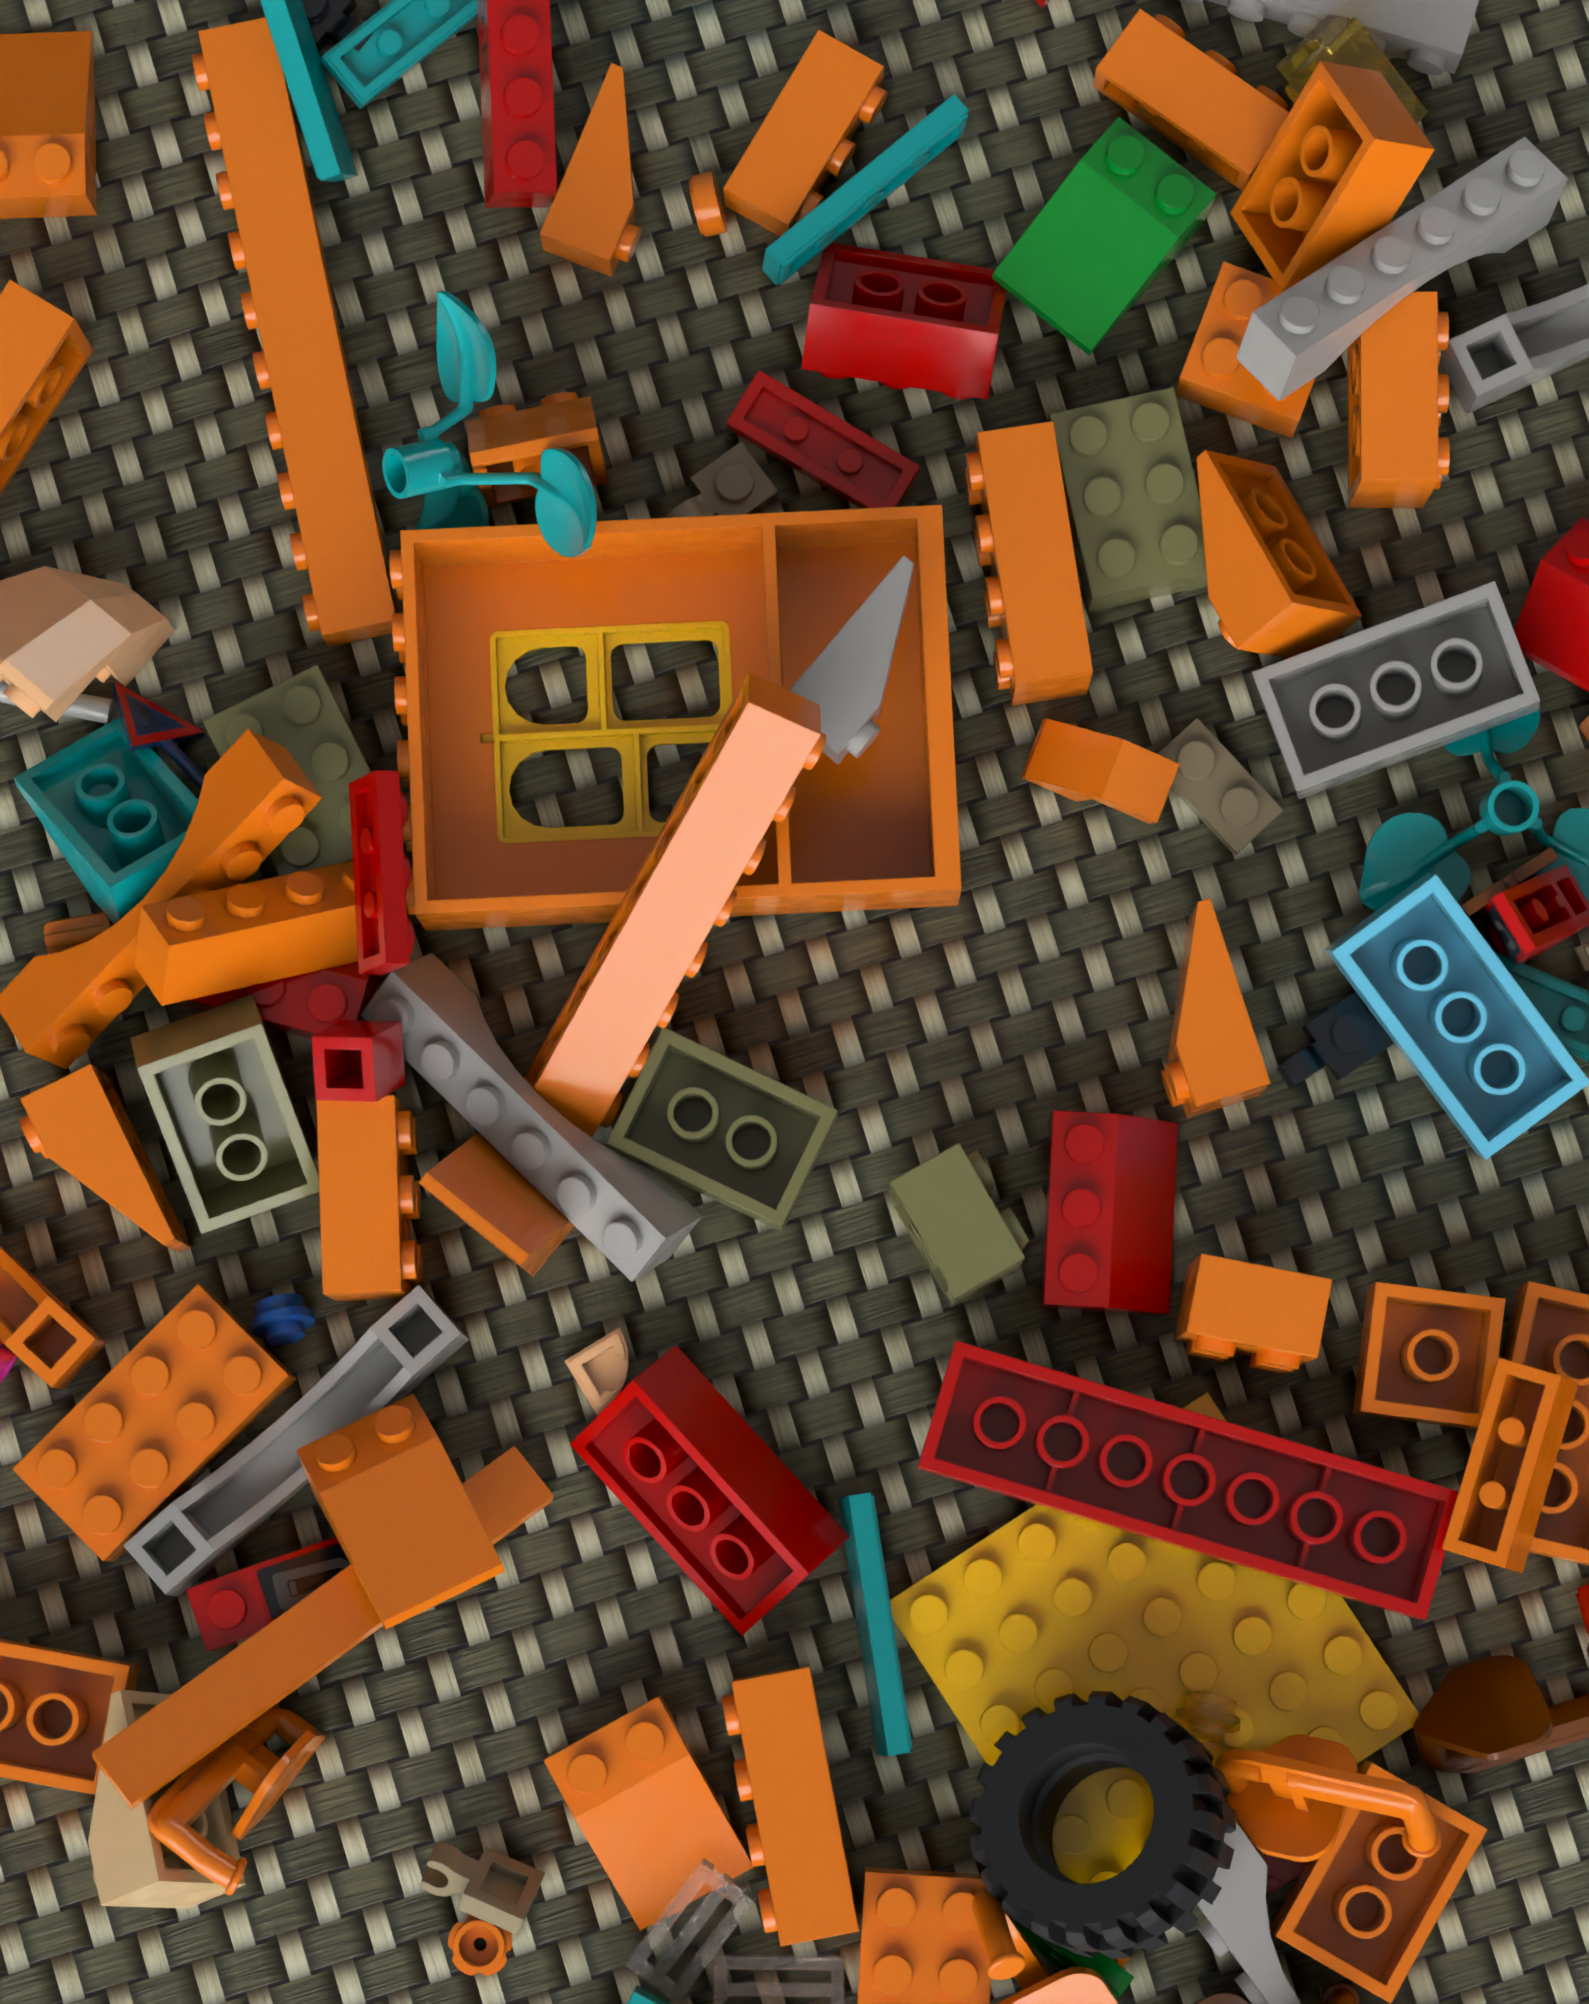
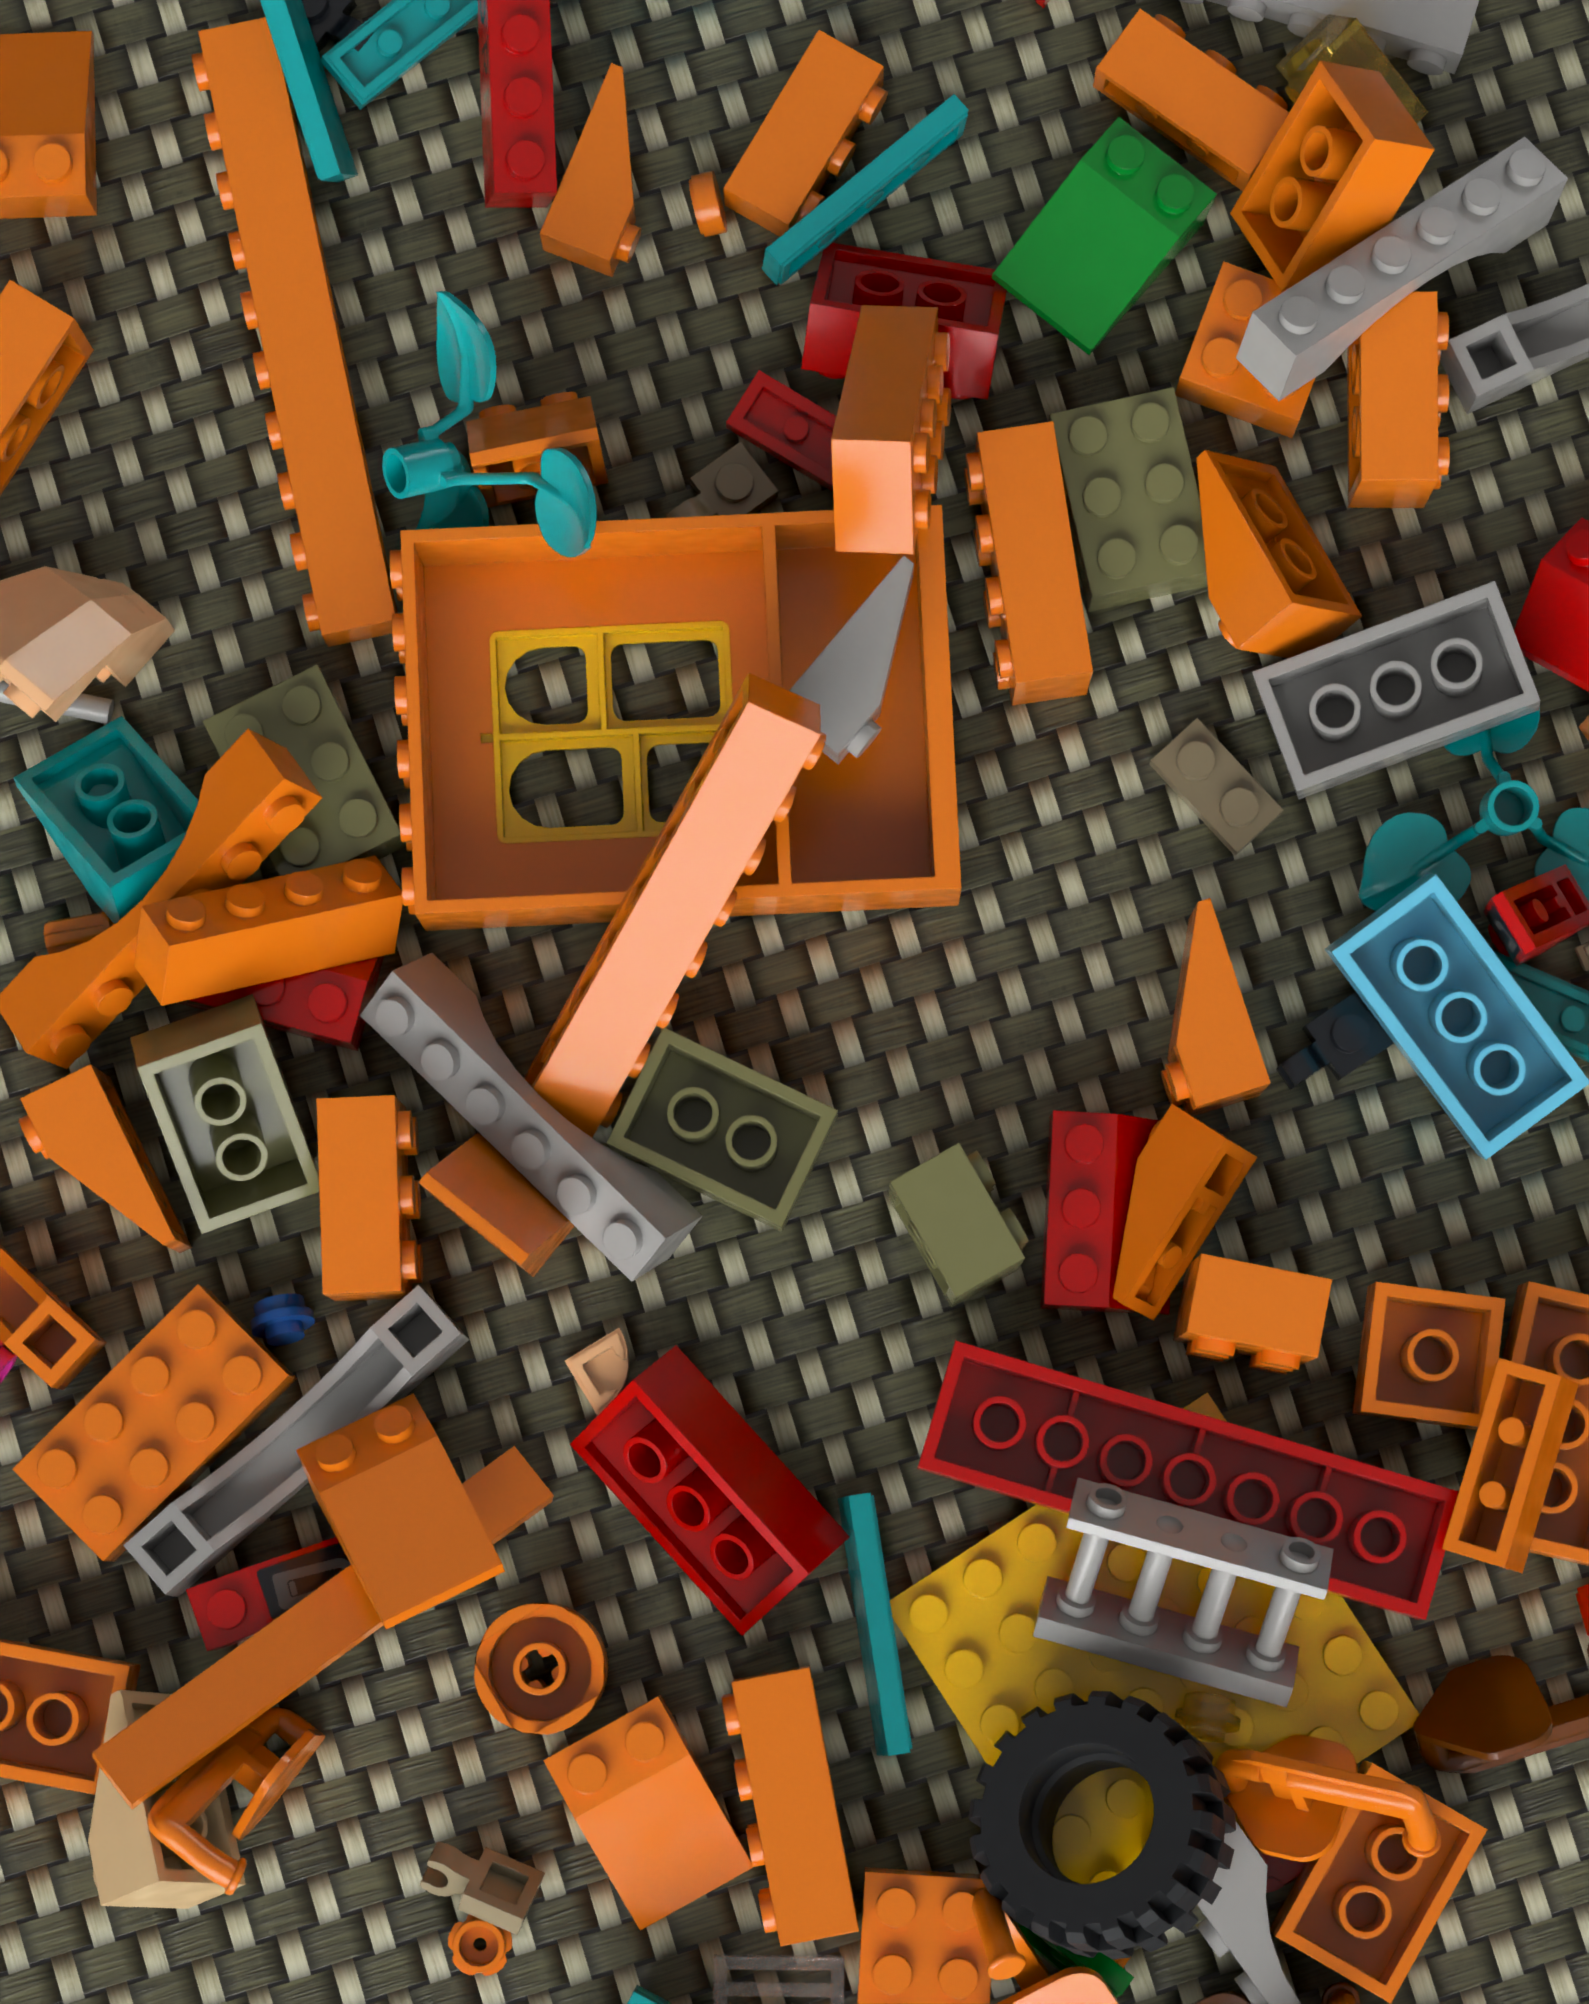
(152, 726): piece -> none
(358, 1060): red brick -> none
(380, 872): red plate -> none
(505, 1658): none -> orange brick
(722, 1887): clear tile -> none
(890, 430): none -> orange brick
(1101, 769): orange slope -> none
(1168, 1640): none -> light grey fence
(1174, 1203): none -> orange slope
(1514, 878): reddish brown piece -> none

